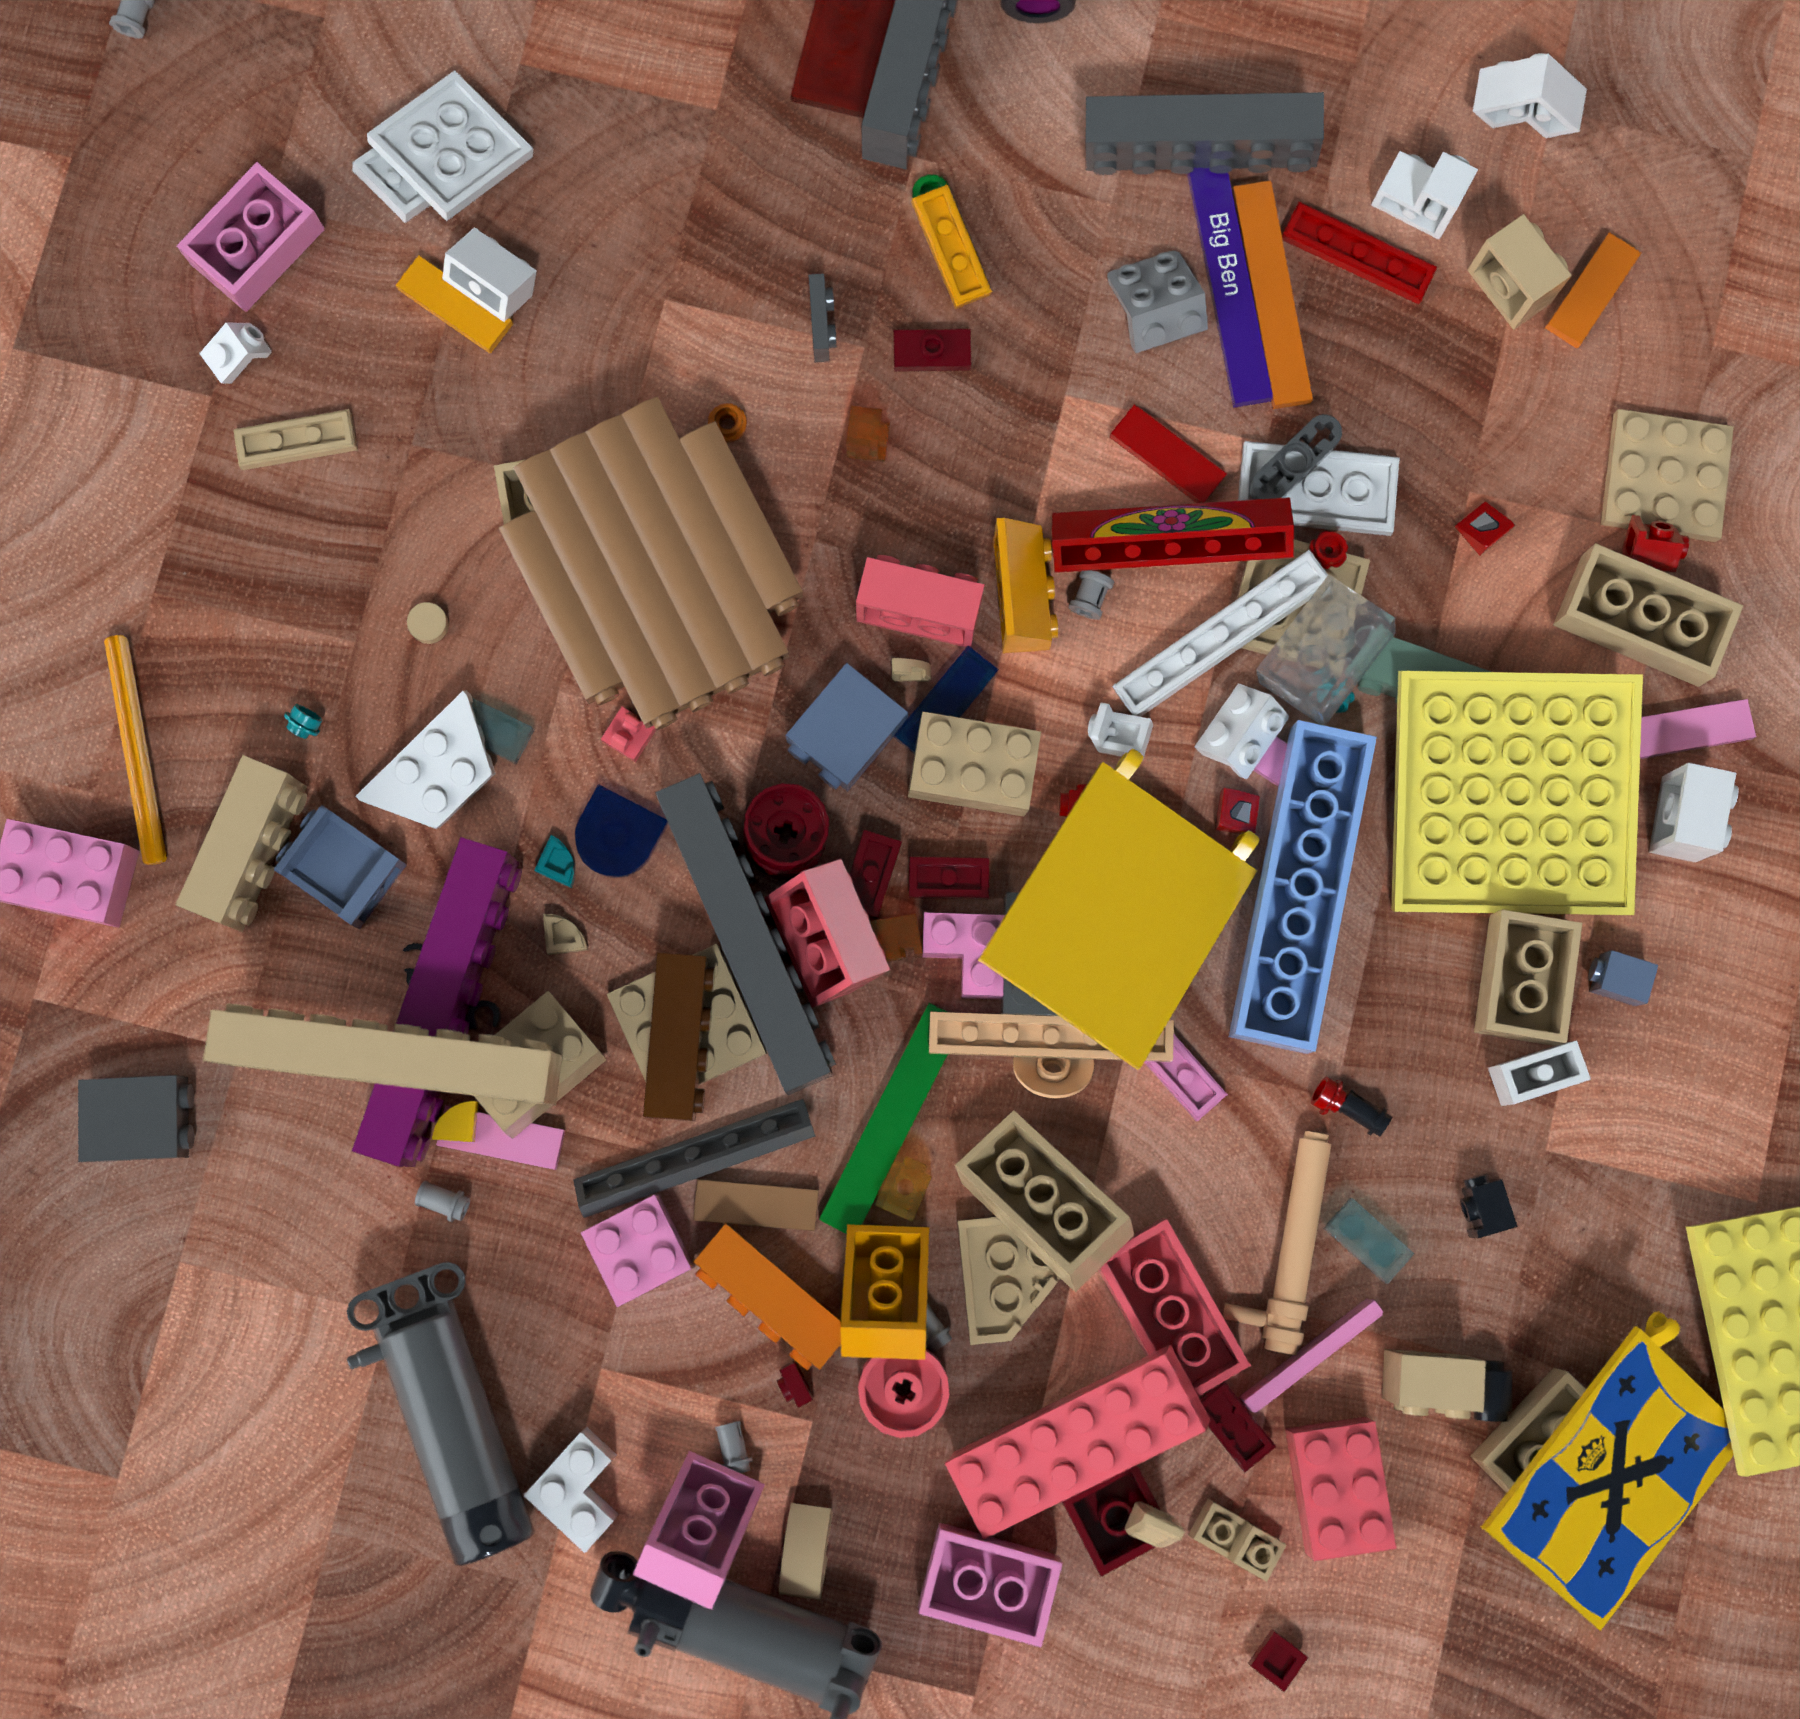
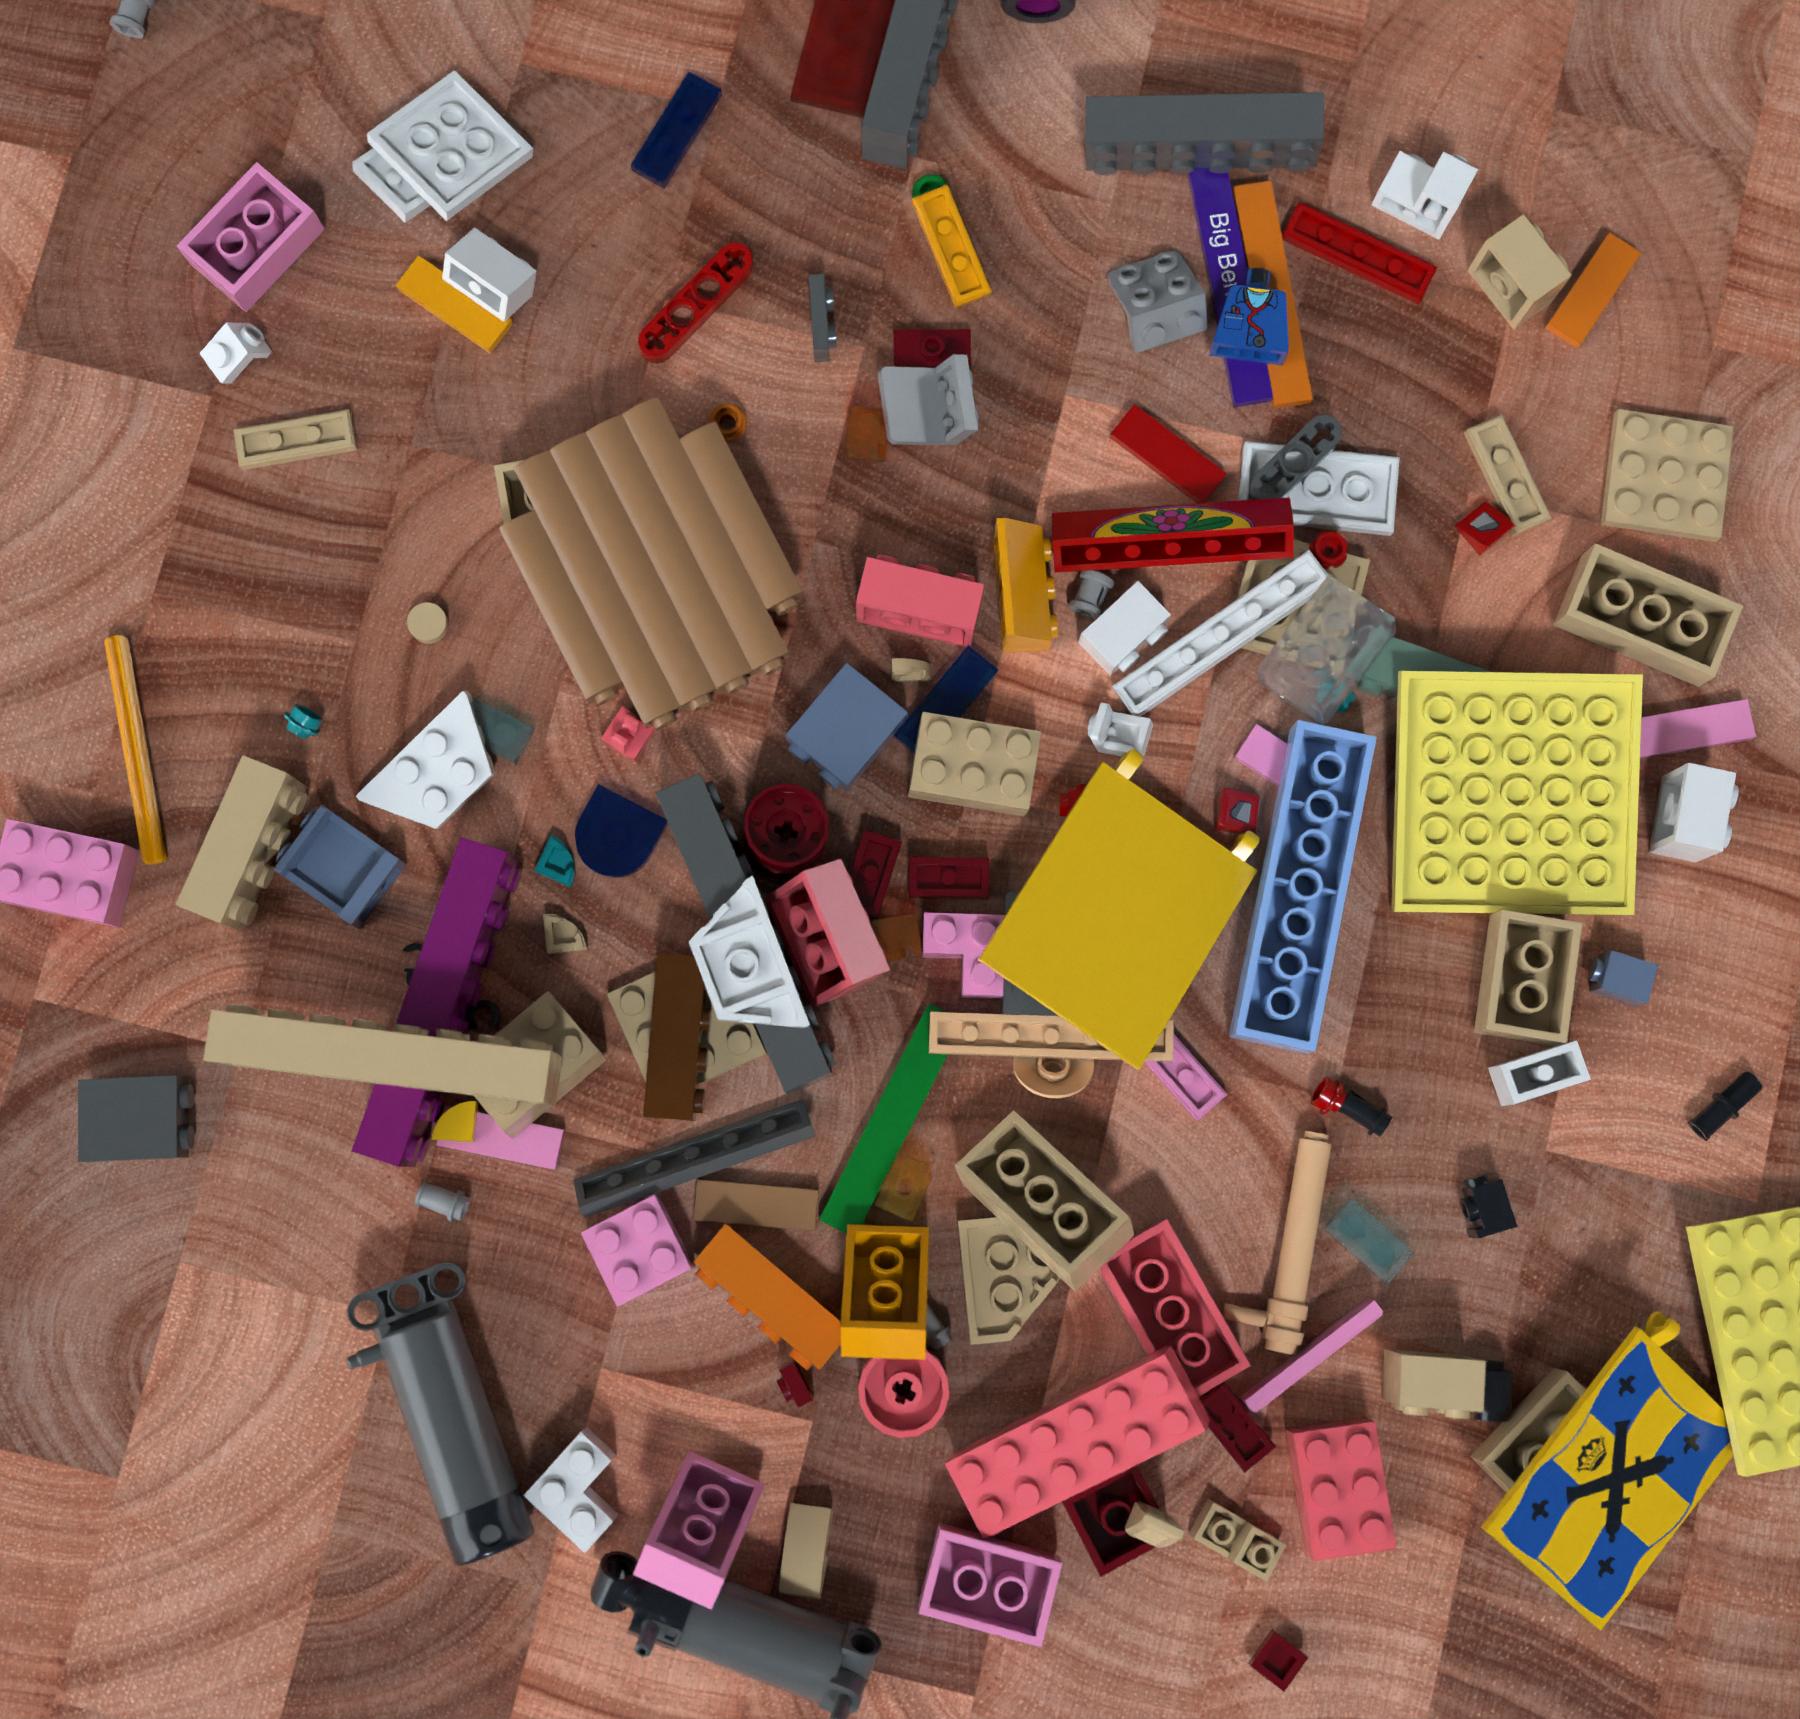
(676, 130): none -> clear blue tile
(690, 298): none -> red beam
(733, 1447): light grey pin -> none
(746, 965): none -> white wing
(929, 403): none -> light grey bracket
(1124, 629): none -> white brick
(1243, 730): white bracket -> none
(1253, 322): none -> blue torso
(1507, 474): none -> tan tile
(1530, 92): white brick -> none
(1655, 544): red brick -> none
(1725, 1105): none -> black axle

